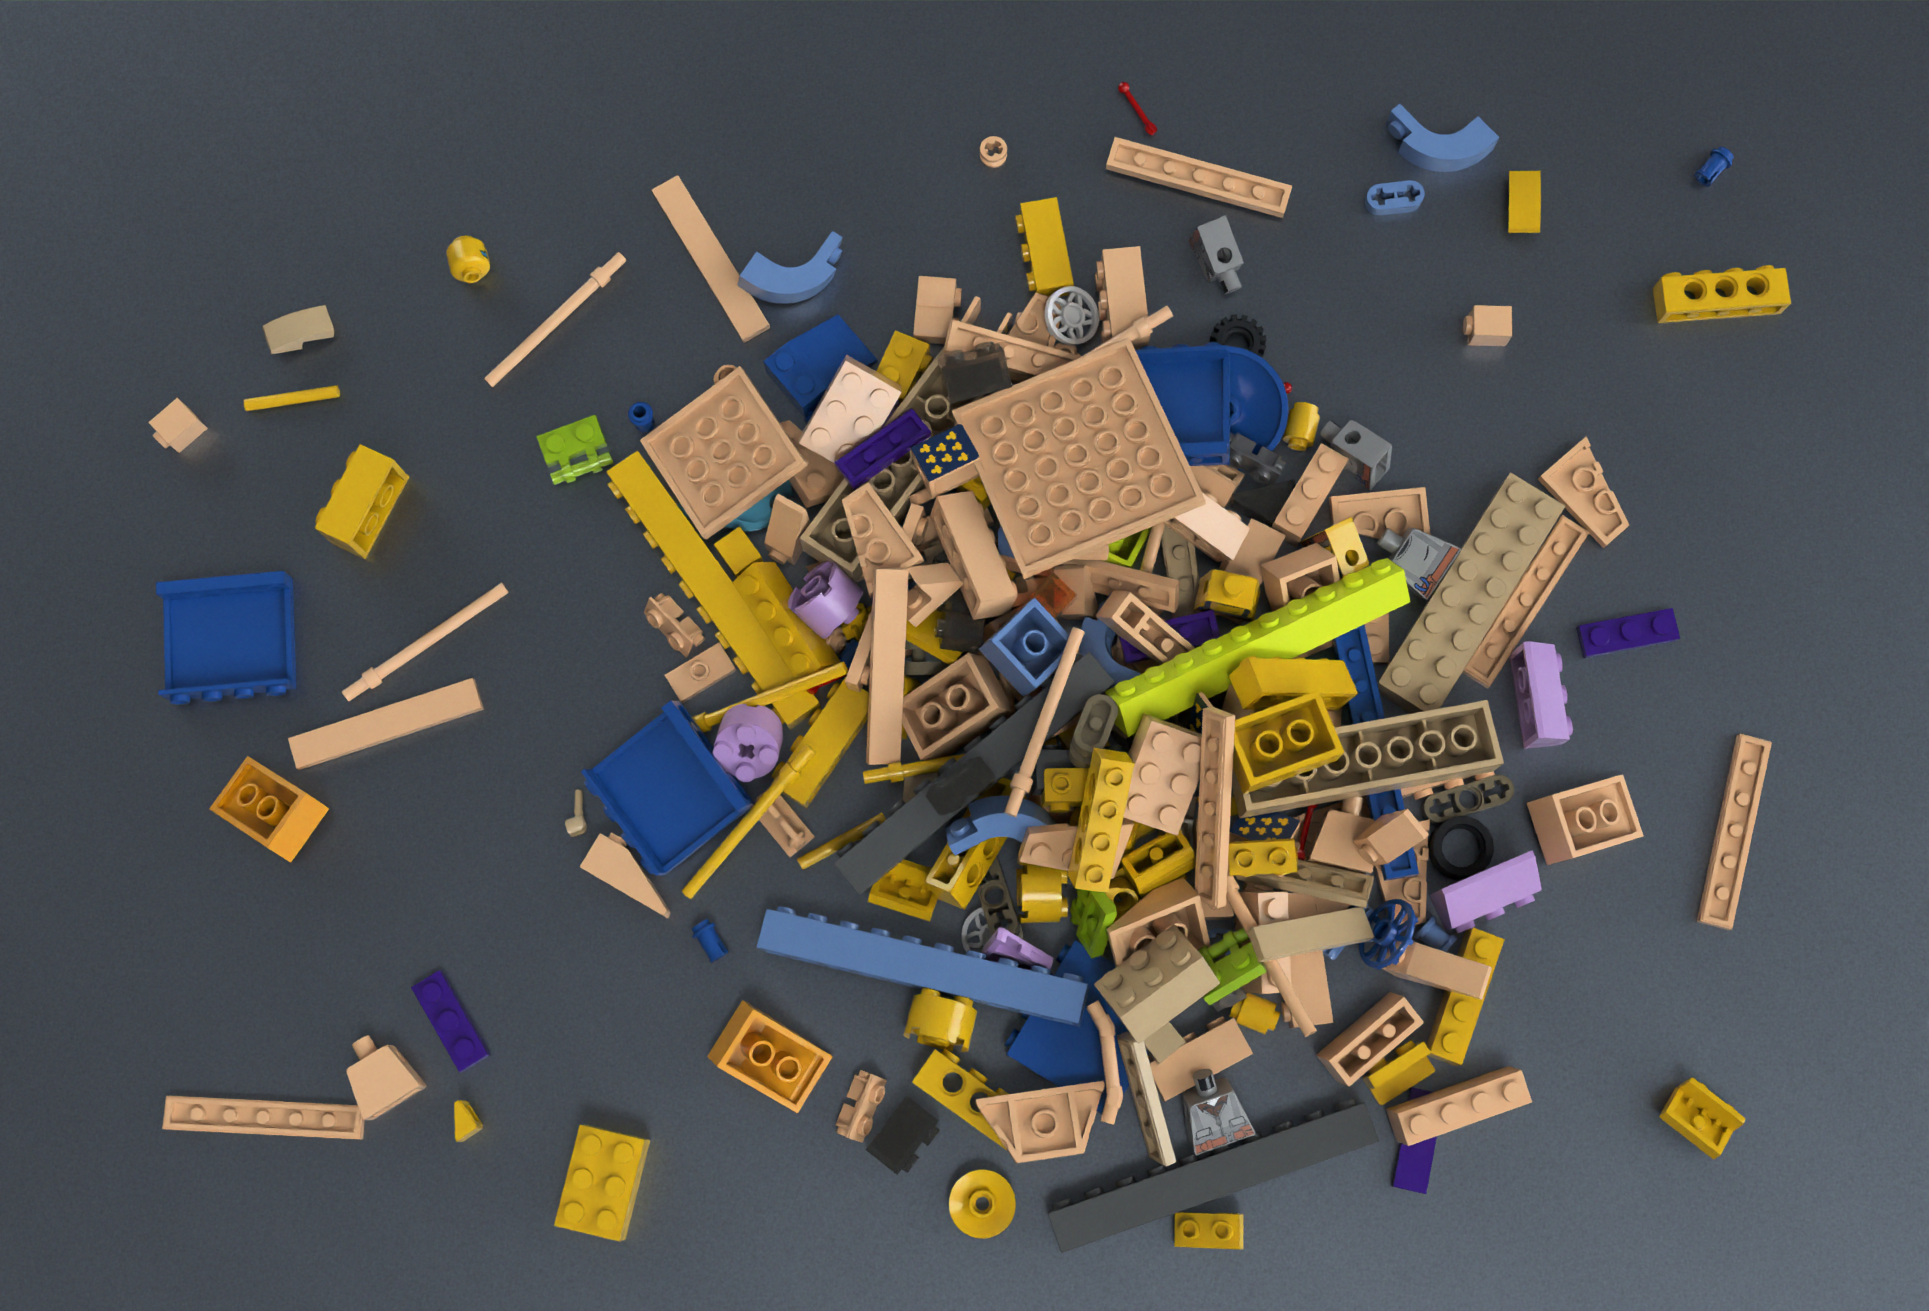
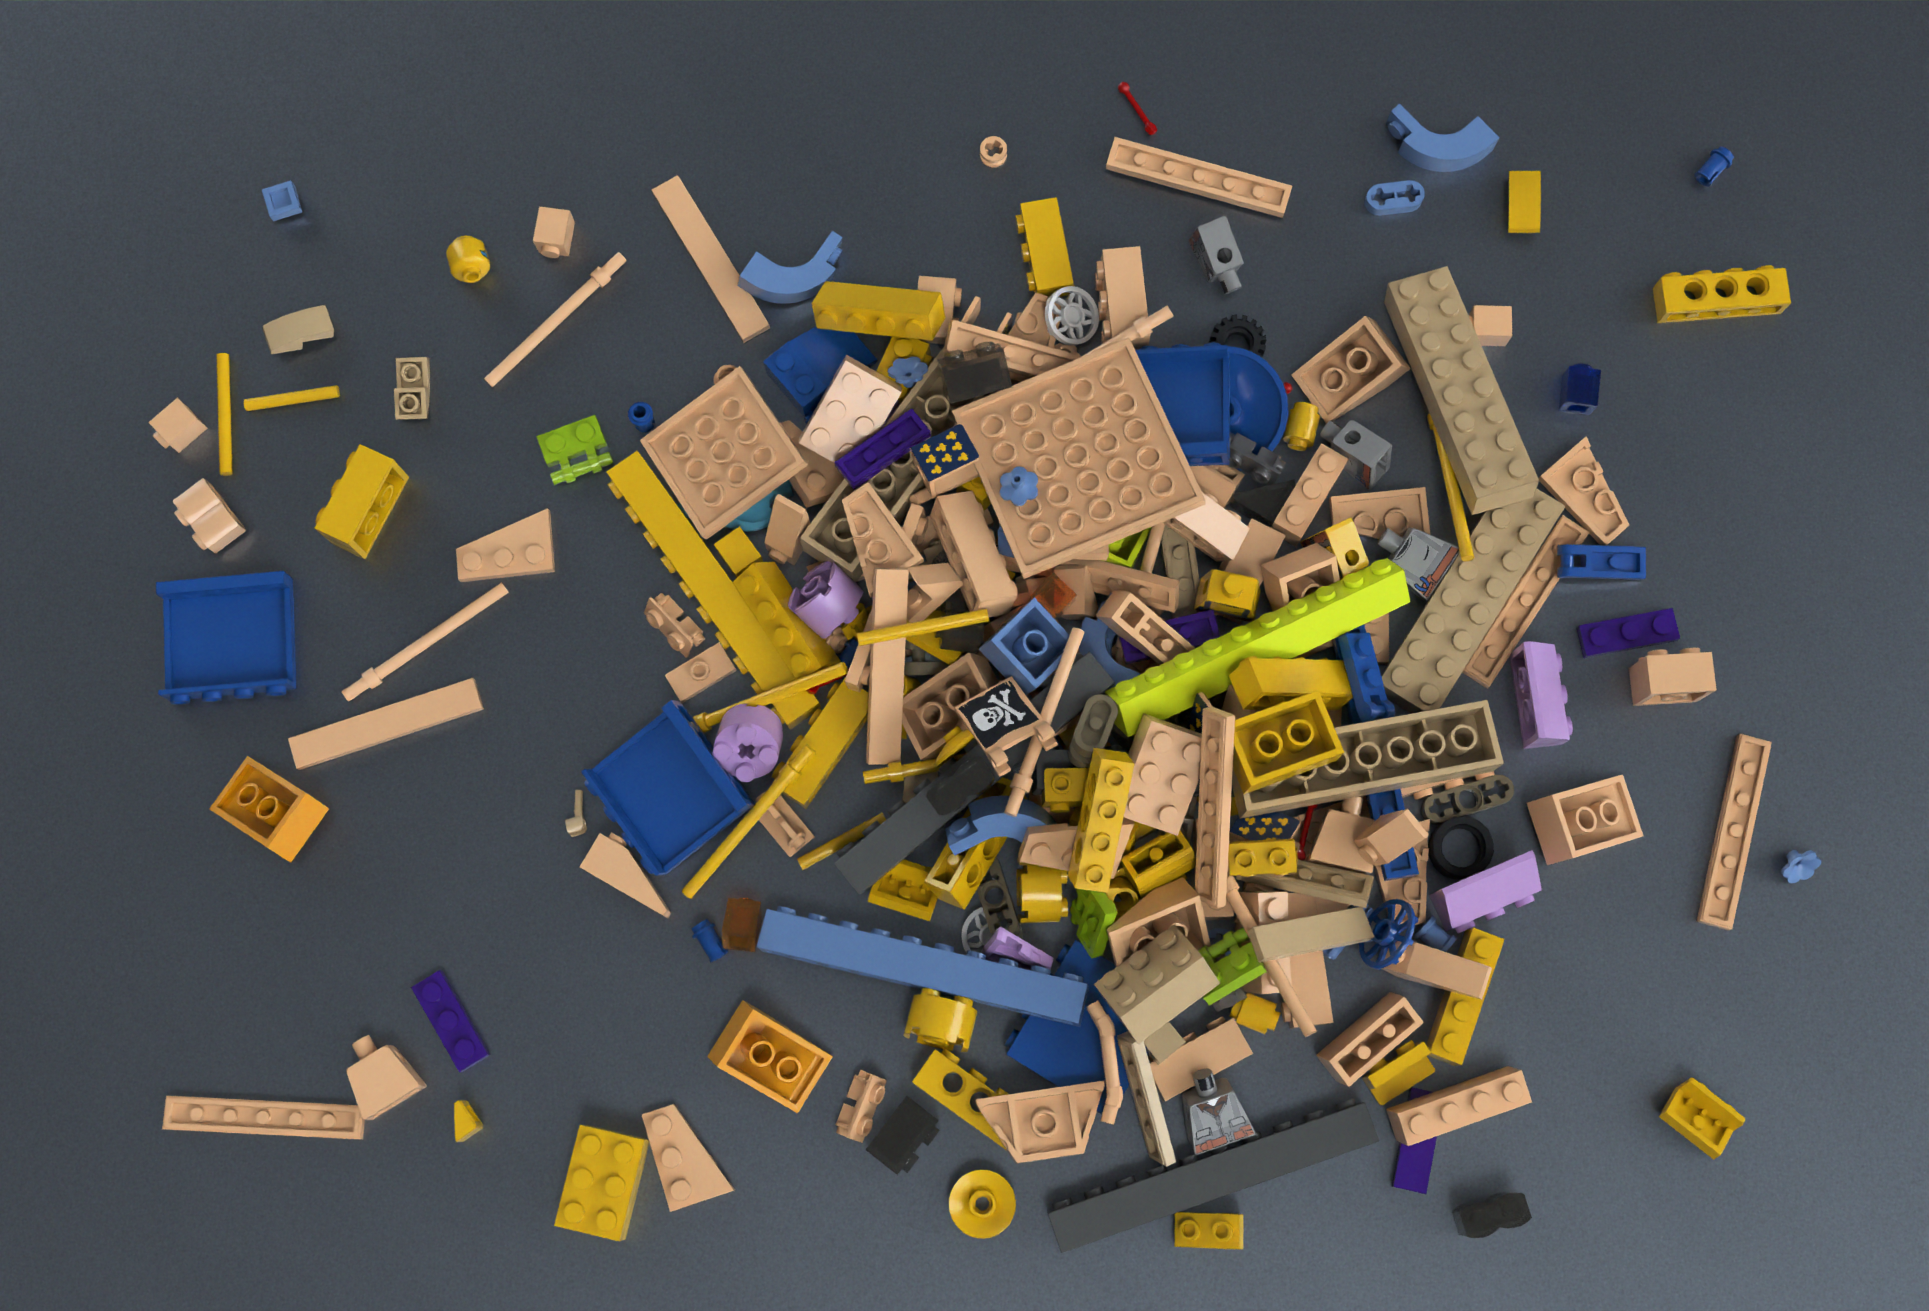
(208, 515): none -> light nougat brick
(224, 414): none -> yellow bar
(282, 200): none -> medium blue plate
(412, 388): none -> tan slope
(509, 552): none -> light nougat wing
(553, 232): none -> light nougat brick
(681, 1160): none -> light nougat wing
(741, 924): none -> clear orange brick
(878, 310): none -> yellow brick
(908, 371): none -> medium blue plant
(923, 627): none -> yellow bar
(956, 741): none -> yellow dish
(1003, 719): none -> flag
(1019, 491): none -> medium blue plant
(1350, 370): none -> light nougat slope
(1365, 677): none -> blue plate
(1454, 498): none -> yellow bar
(1460, 391): none -> tan brick
(1500, 1210): none -> clear smoke brick
(1580, 389): none -> clear blue brick
(1602, 562): none -> blue plate
(1672, 677): none -> light nougat brick
(1800, 865): none -> medium blue plant

